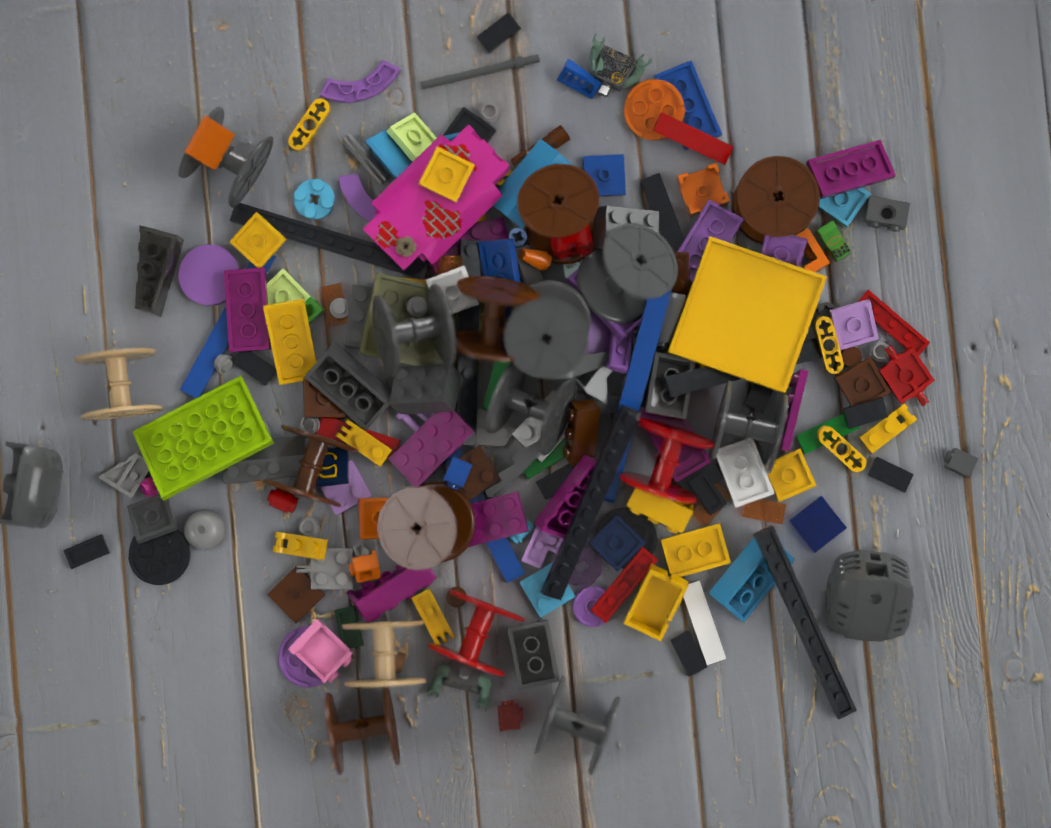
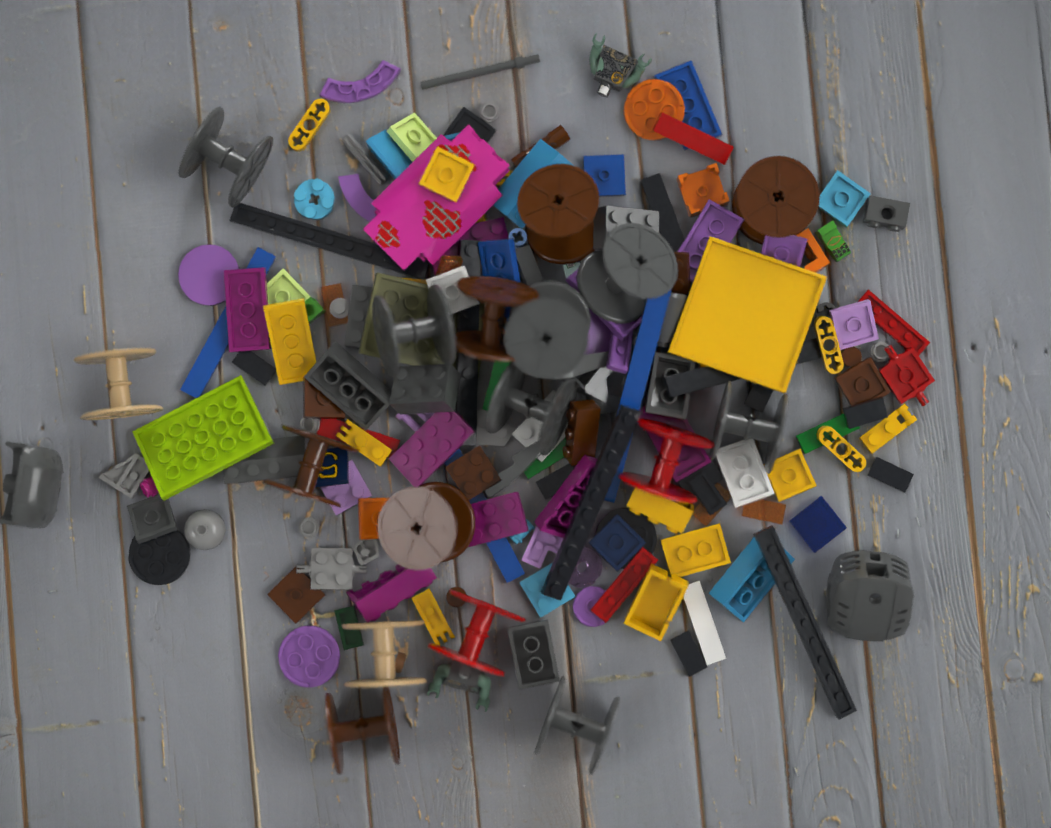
(86, 551): black tile -> none
(156, 268): clear smoke wedge -> none
(209, 143): orange tile -> none
(223, 363): light grey plate -> none
(258, 240): yellow plate -> none
(282, 500): red brick -> none
(300, 545): yellow plate -> none
(322, 651): bright pink panel -> none
(365, 567): orange brick -> none
(405, 241): dark tan plate -> none
(416, 306): light grey plate -> none
(457, 473): blue brick -> none
(498, 33): black tile -> none
(509, 715): clear red brick -> none
(536, 258): orange cone -> none
(569, 80): blue slope -> none
(572, 245): red brick -> none
(798, 384): magenta plate -> none
(851, 169): magenta plate -> none
(960, 462): dark grey brick -> none

